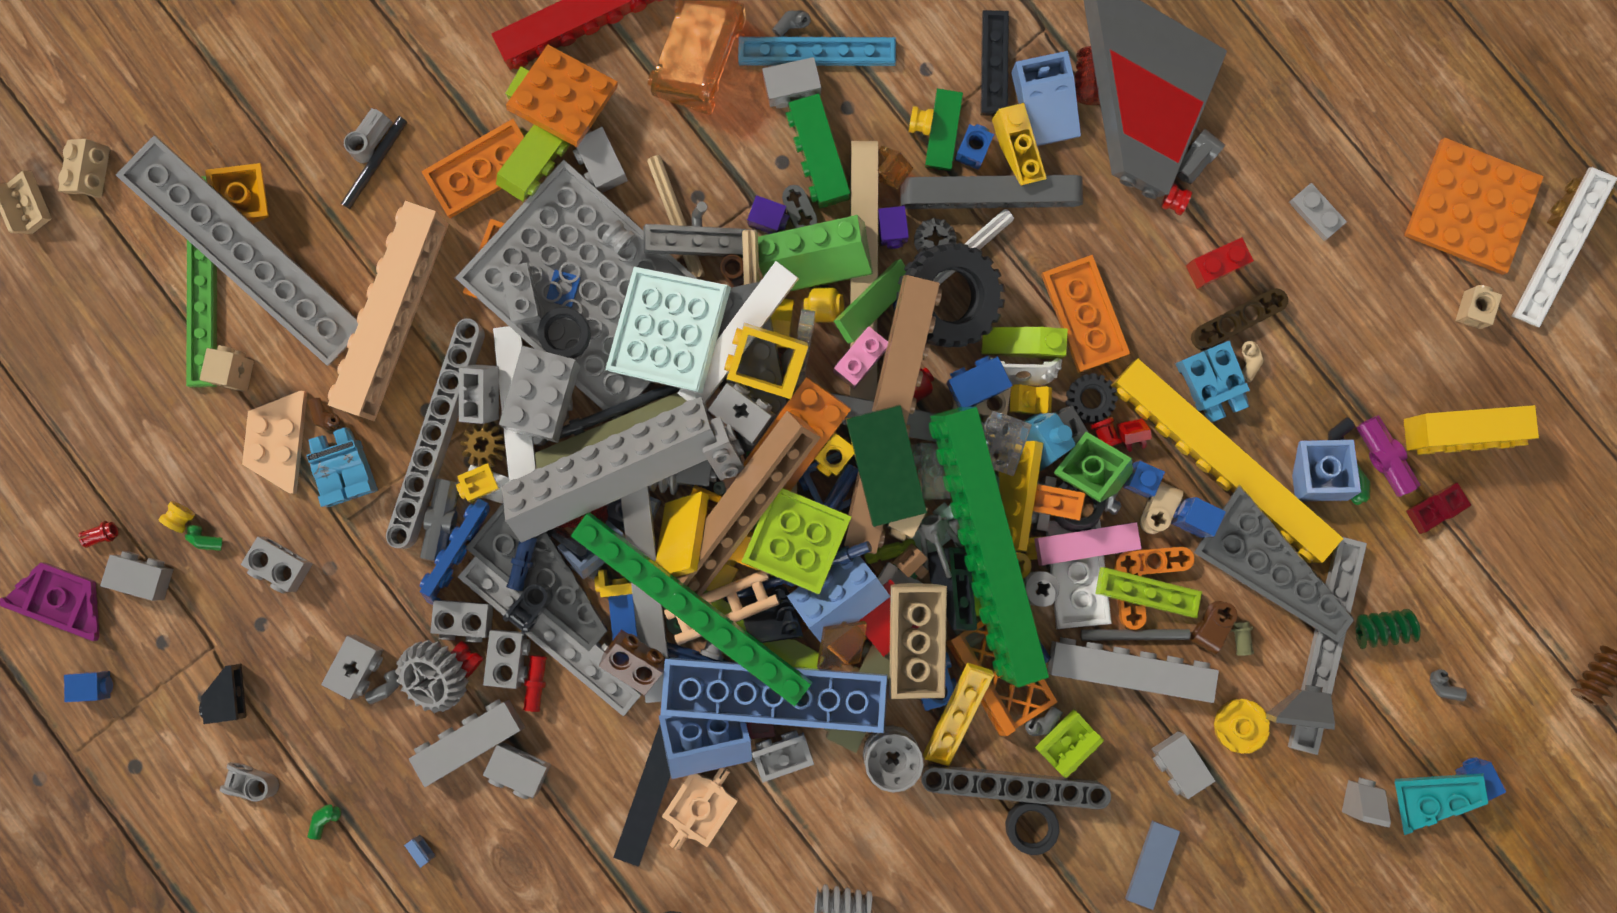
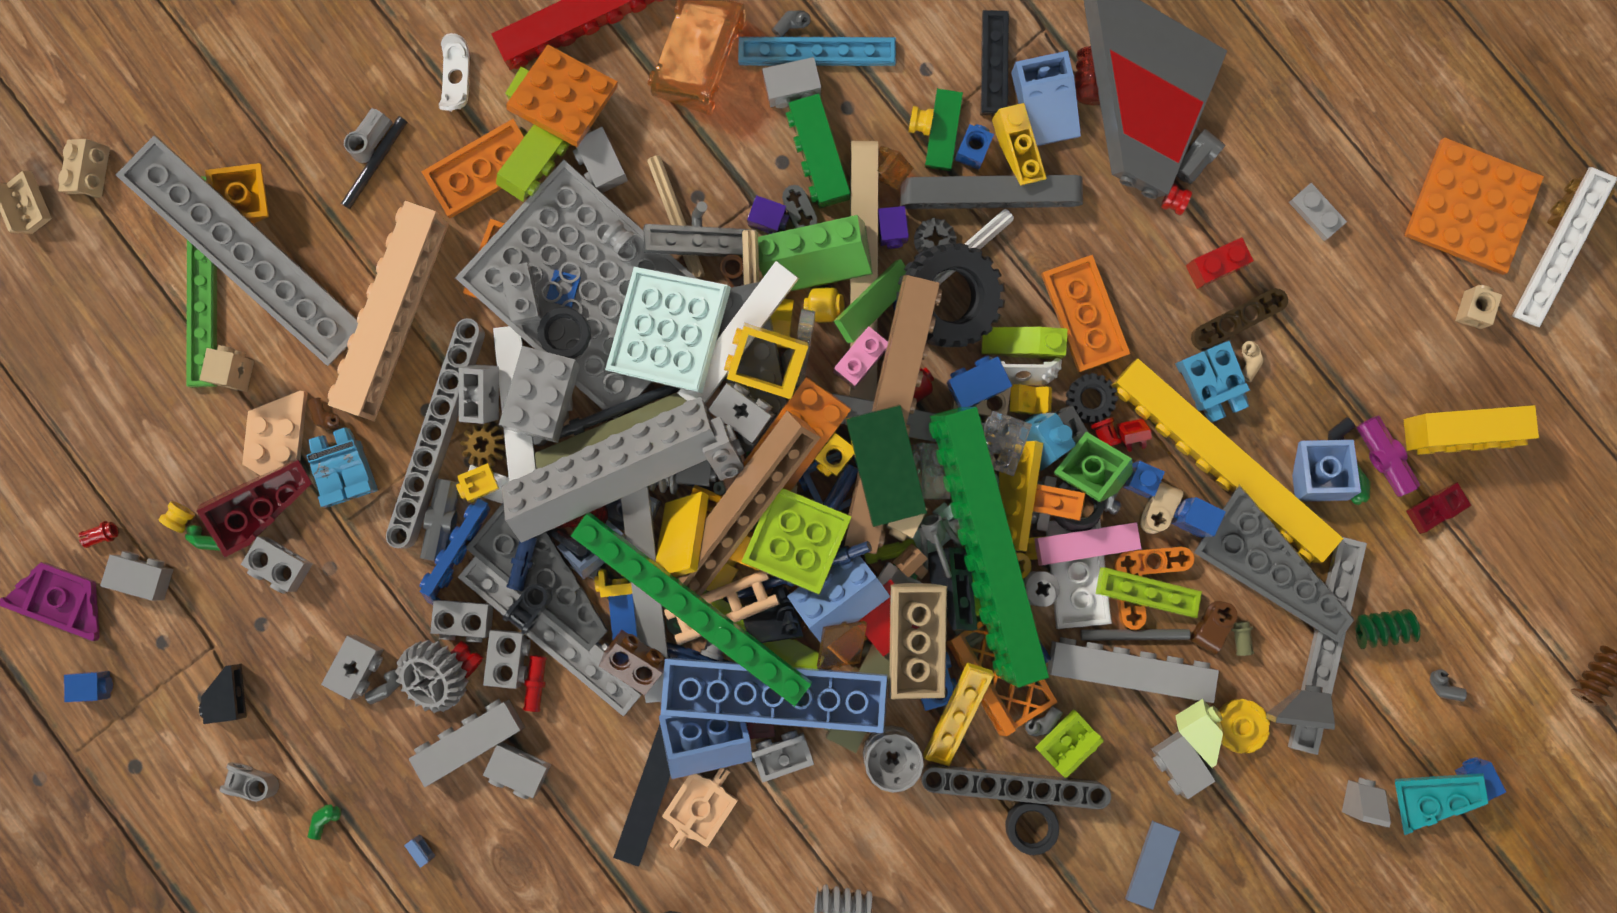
(248, 509): none -> dark red wedge
(455, 57): none -> white piece
(1202, 729): none -> yellowish green slope

